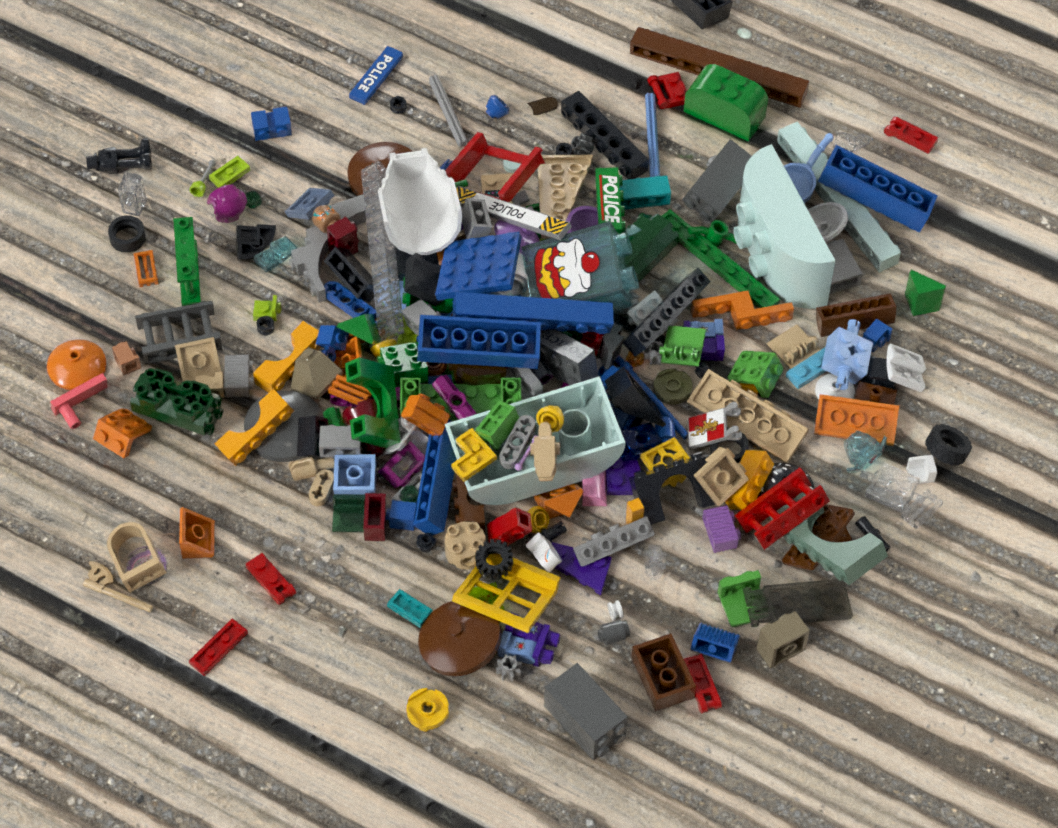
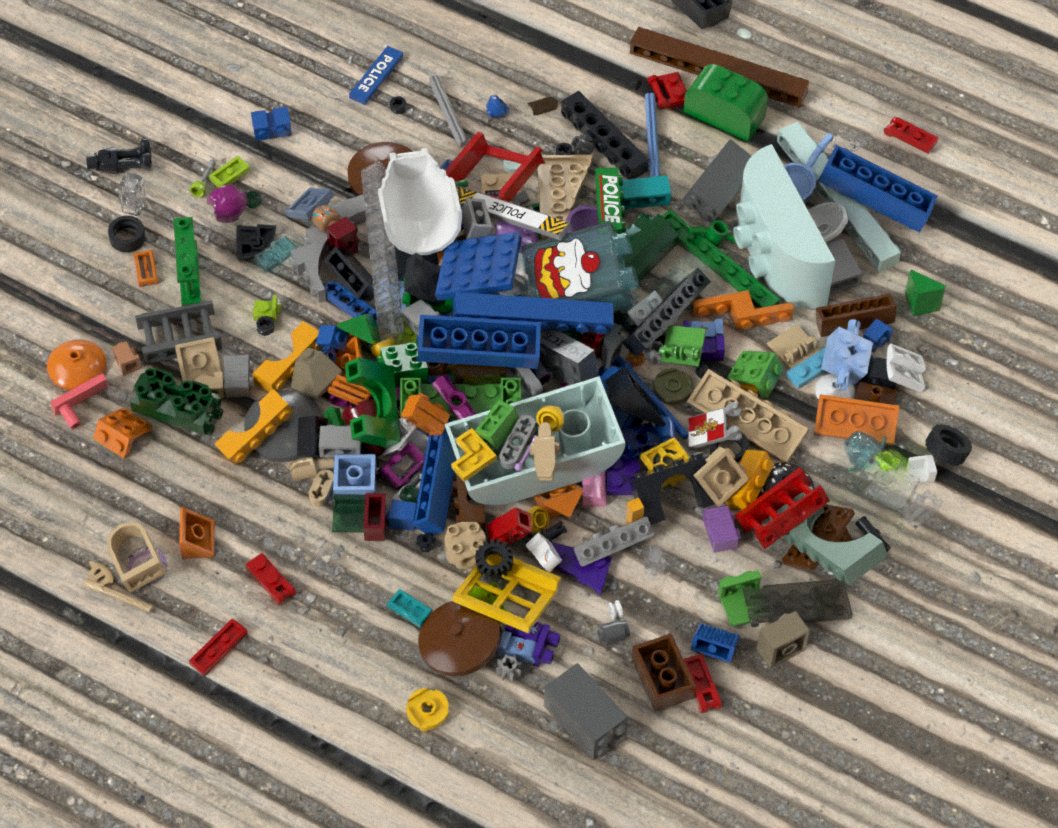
(891, 460): none -> clear neon green slope

